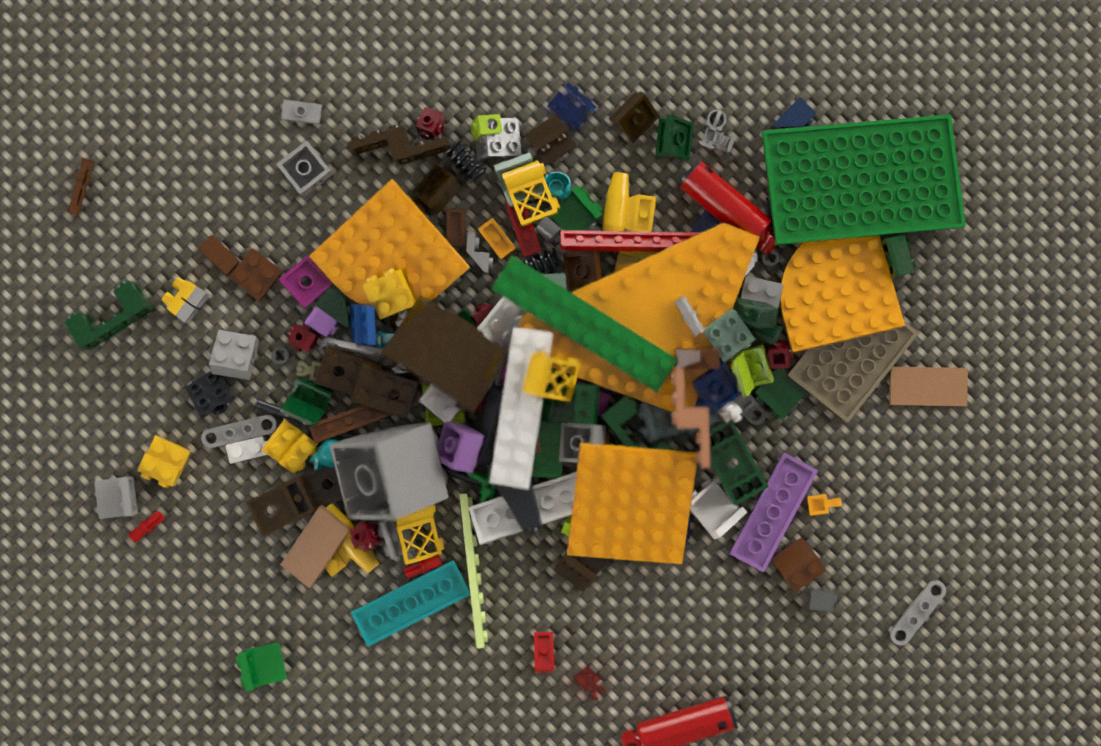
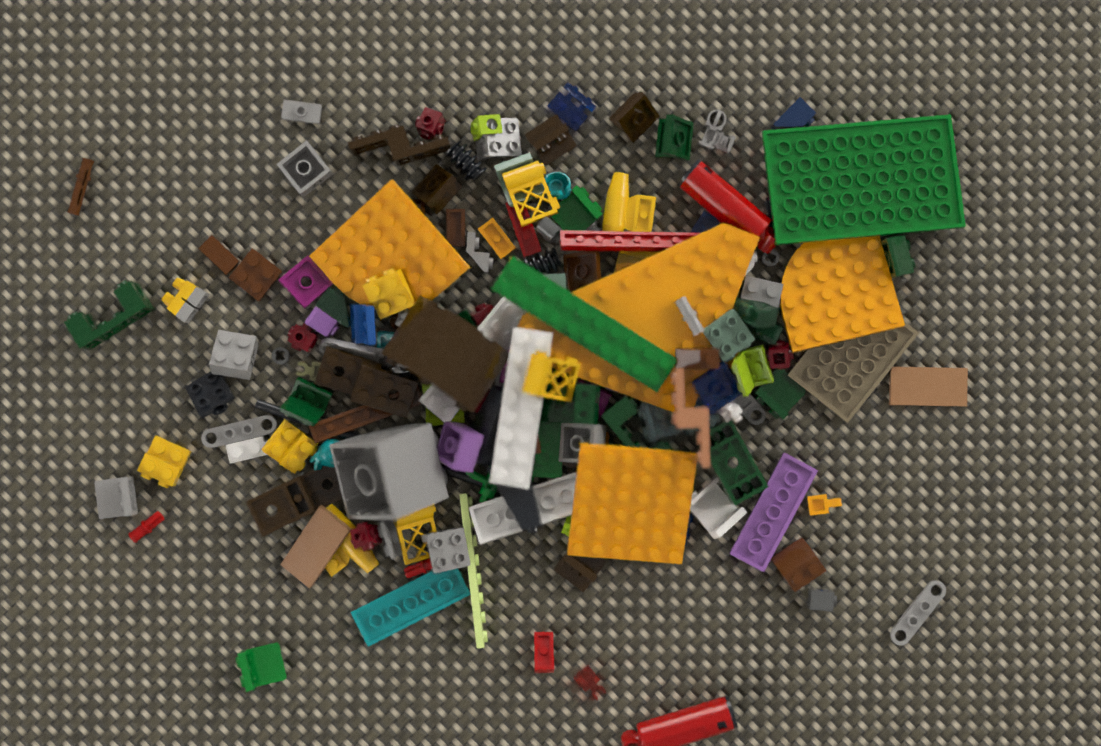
(447, 549): none -> light grey bracket

